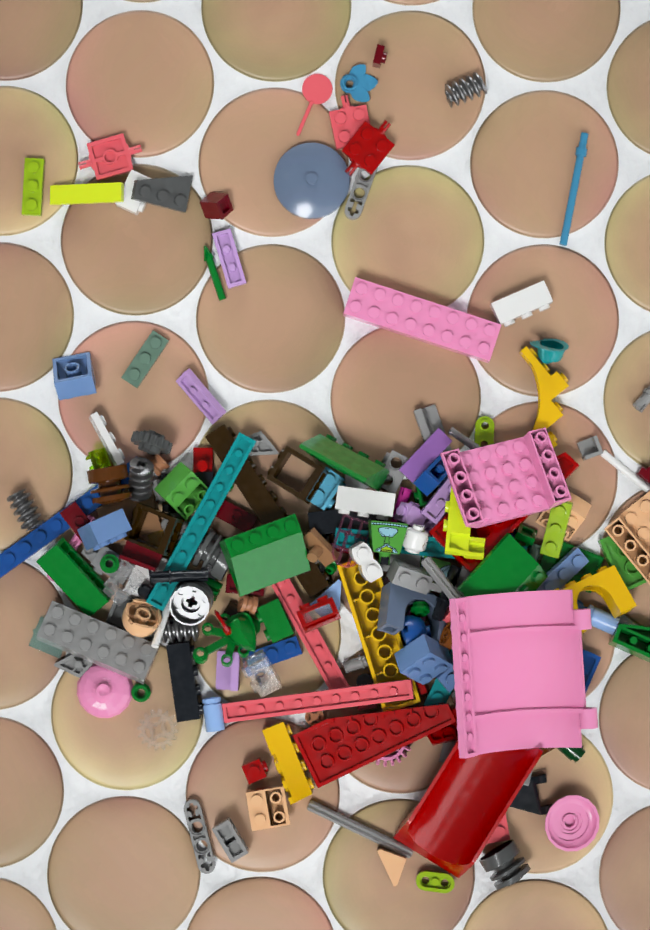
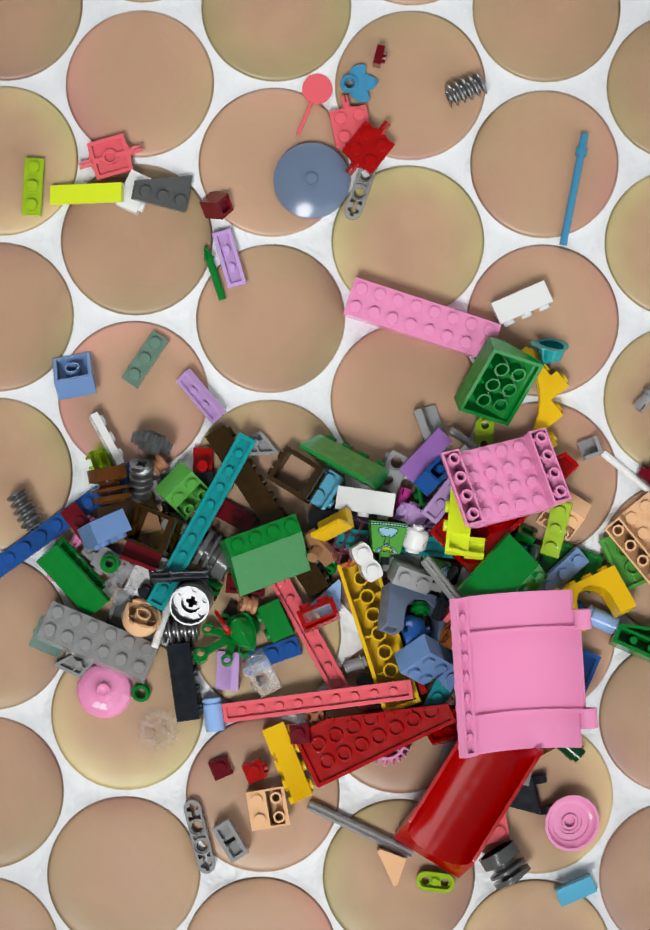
(220, 768): none -> dark red plate
(300, 733): none -> dark red plate
(334, 525): none -> yellow panel
(497, 382): none -> green slope
(575, 889): none -> medium azure panel

